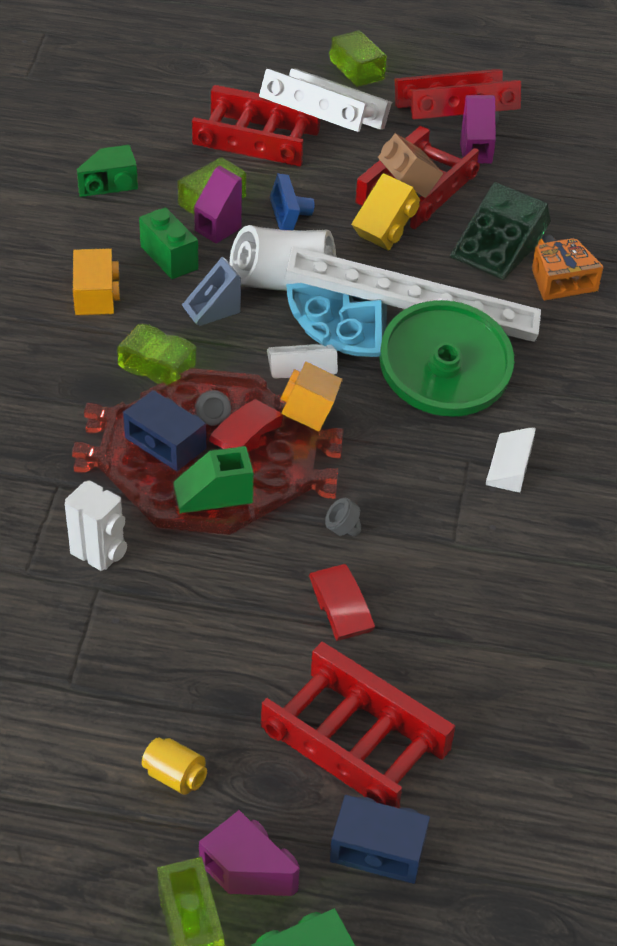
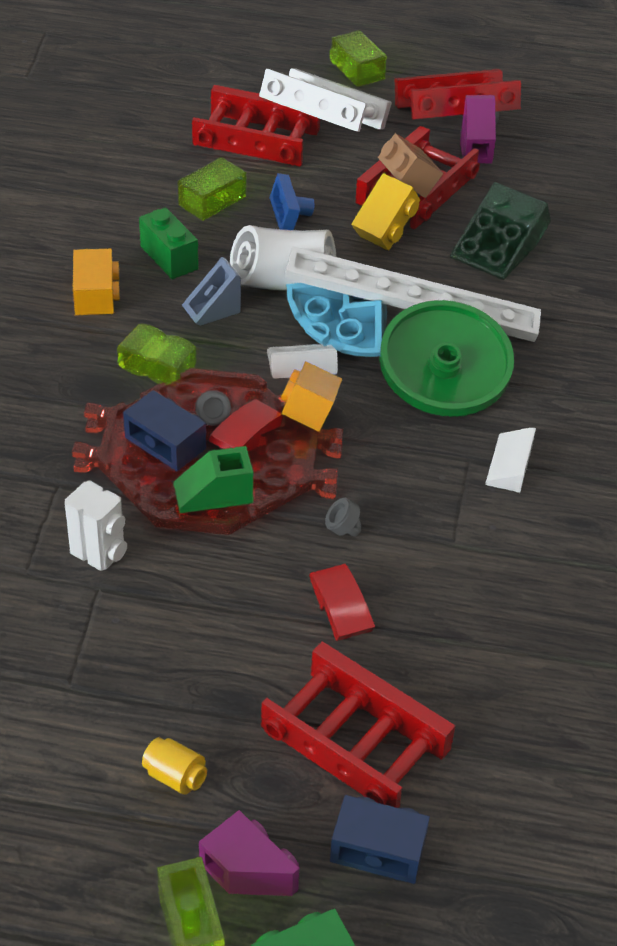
(108, 172): green slope -> none
(219, 206): magenta slope -> none
(565, 268): orange torso -> none

